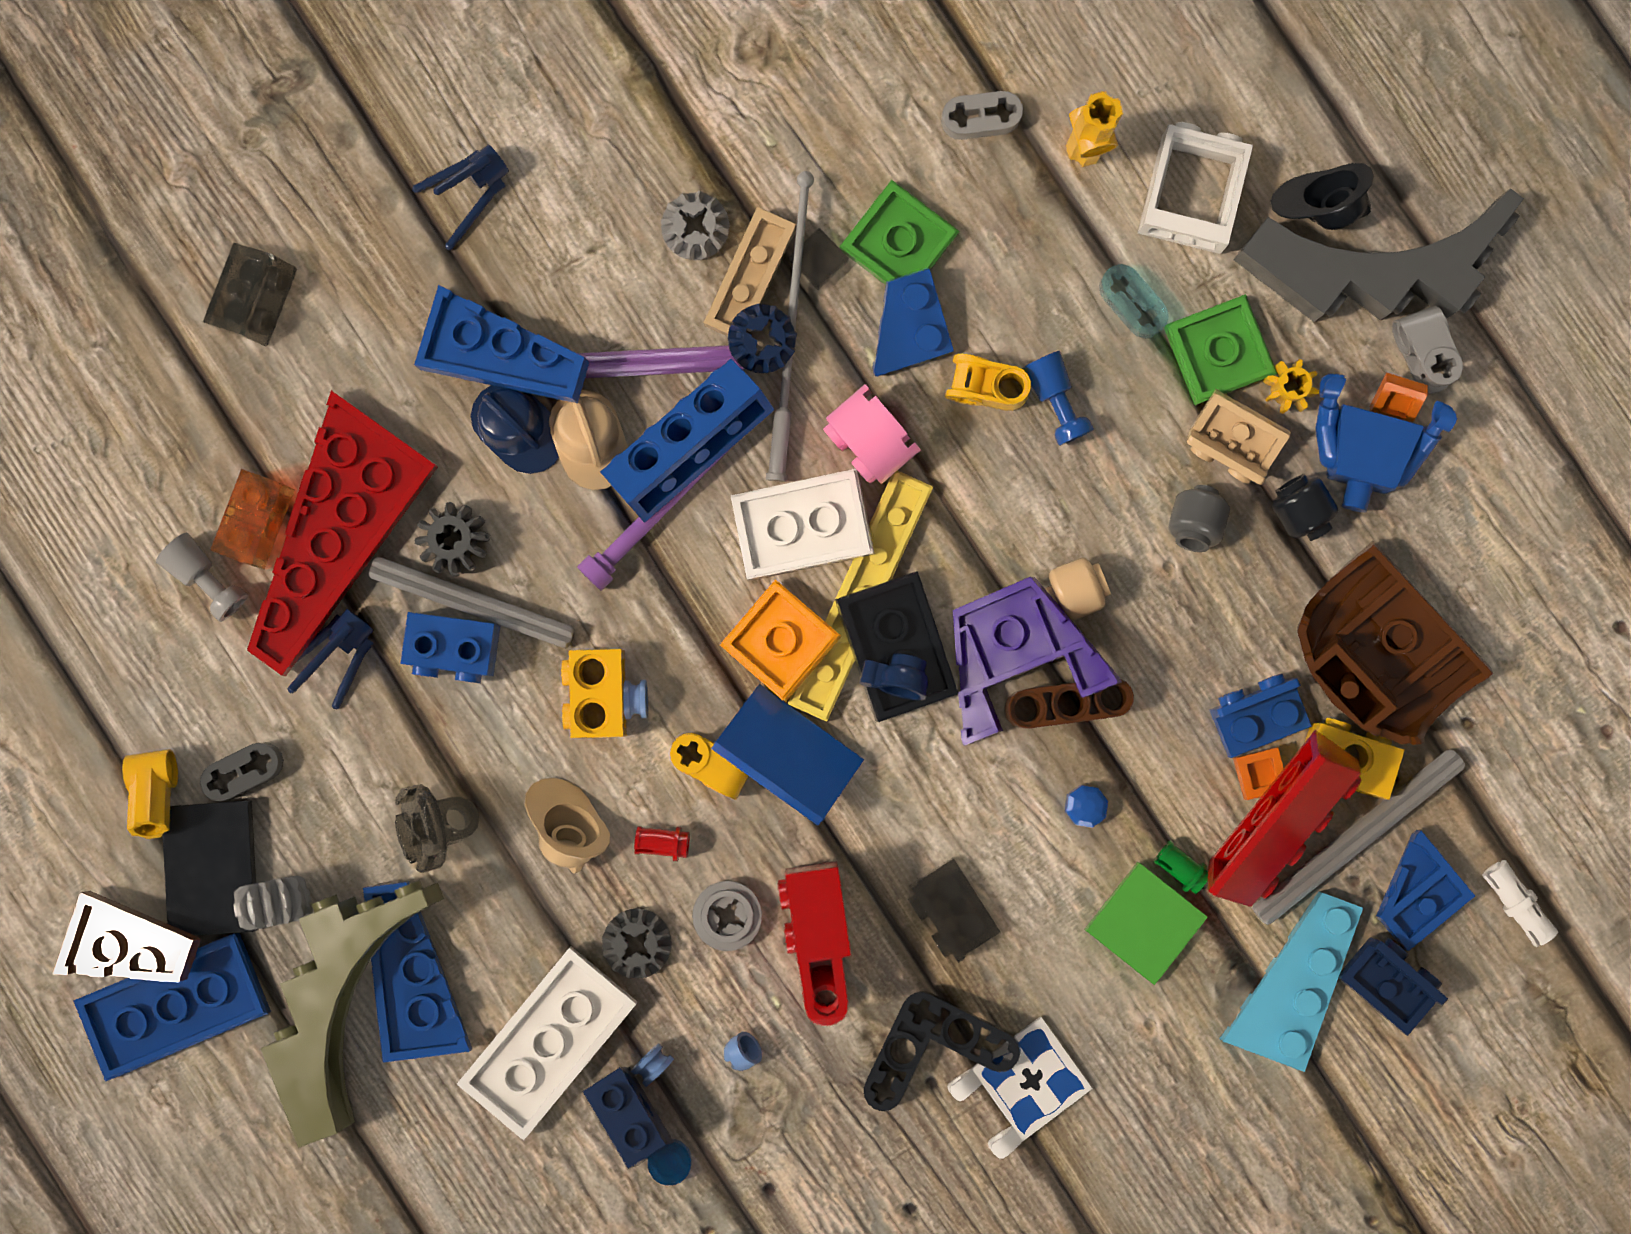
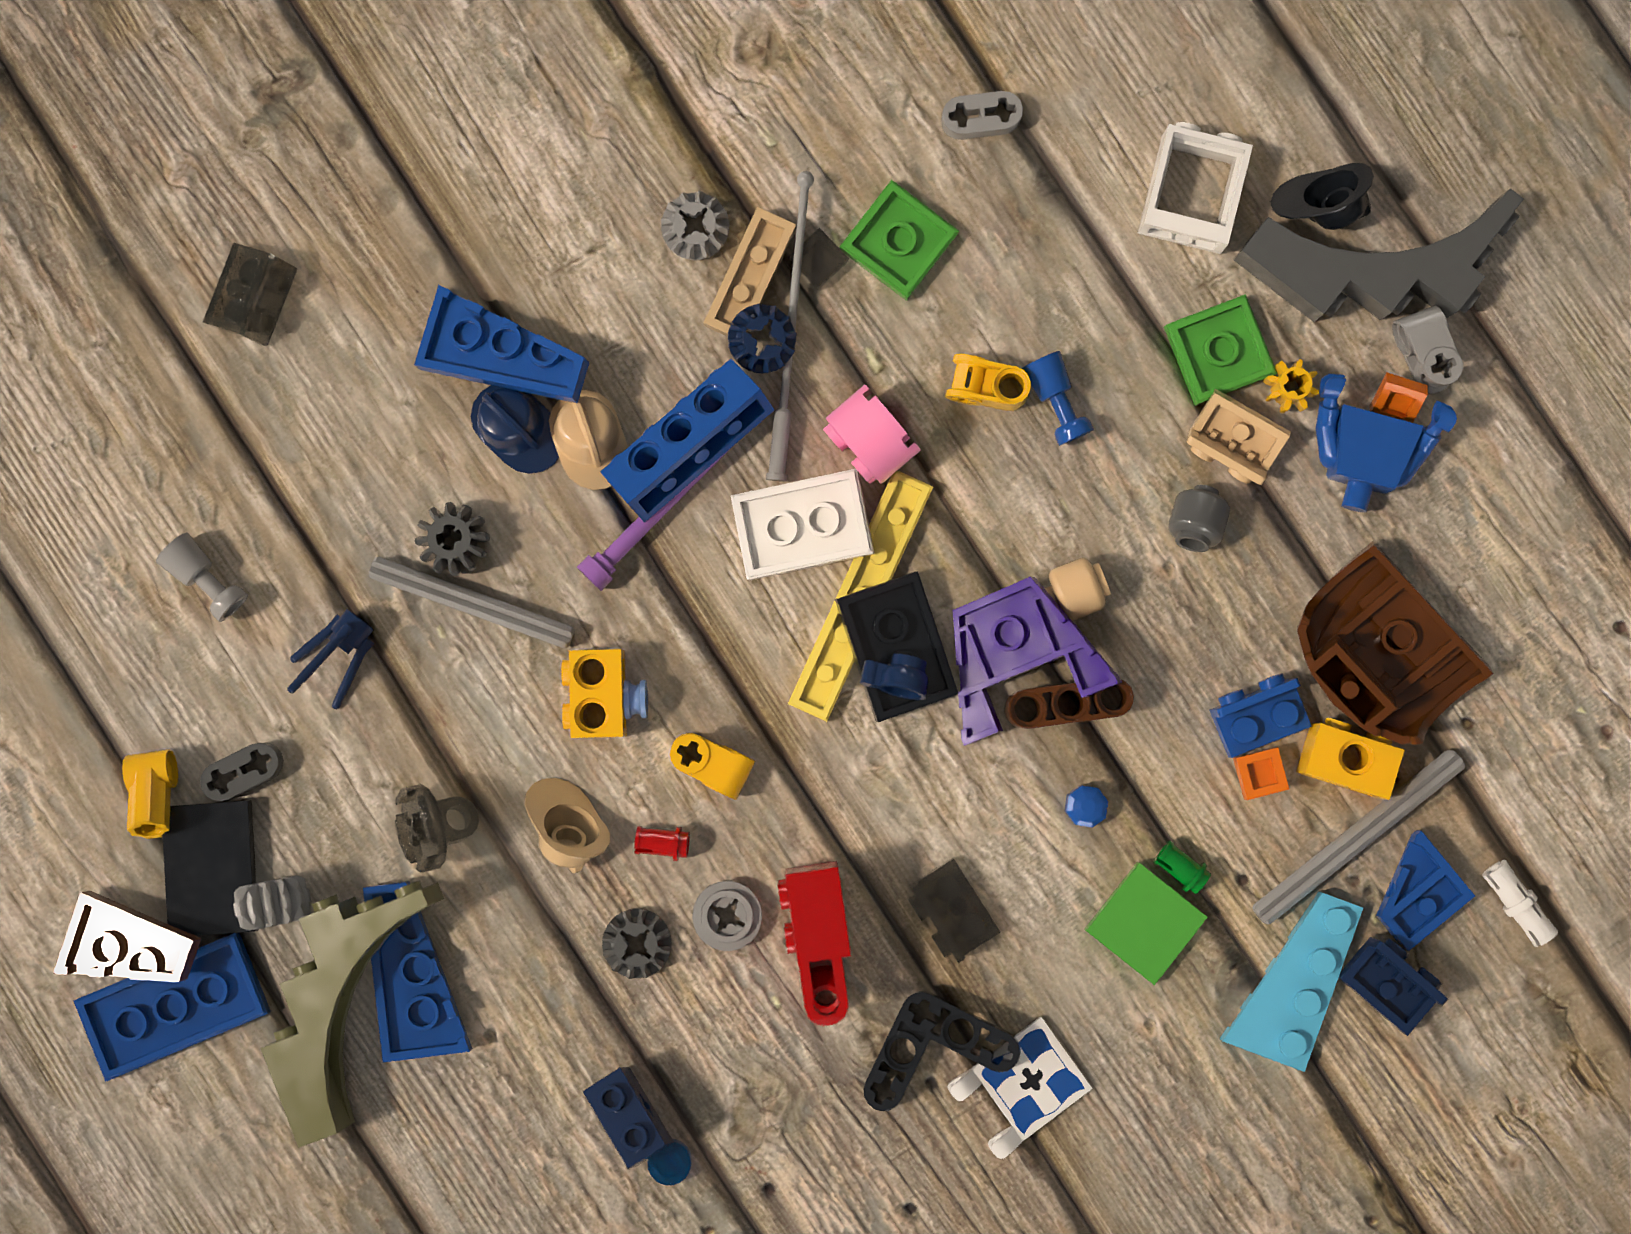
(252, 519): clear orange brick -> none
(341, 517): red wing -> none
(450, 645): blue brick -> none
(482, 169): dark blue plant -> none
(547, 1043): white plate -> none
(652, 1065): medium blue bush -> none
(657, 361): medium lavender axle -> none
(742, 1051): medium blue hinge -> none
(780, 640): light orange tile -> none
(788, 754): blue tile -> none
(911, 324): blue wing -> none
(1094, 128): yellow piece -> none
(1141, 294): clear light blue beam -> none
(1282, 821): red slope -> none
(1305, 507): black head -> none

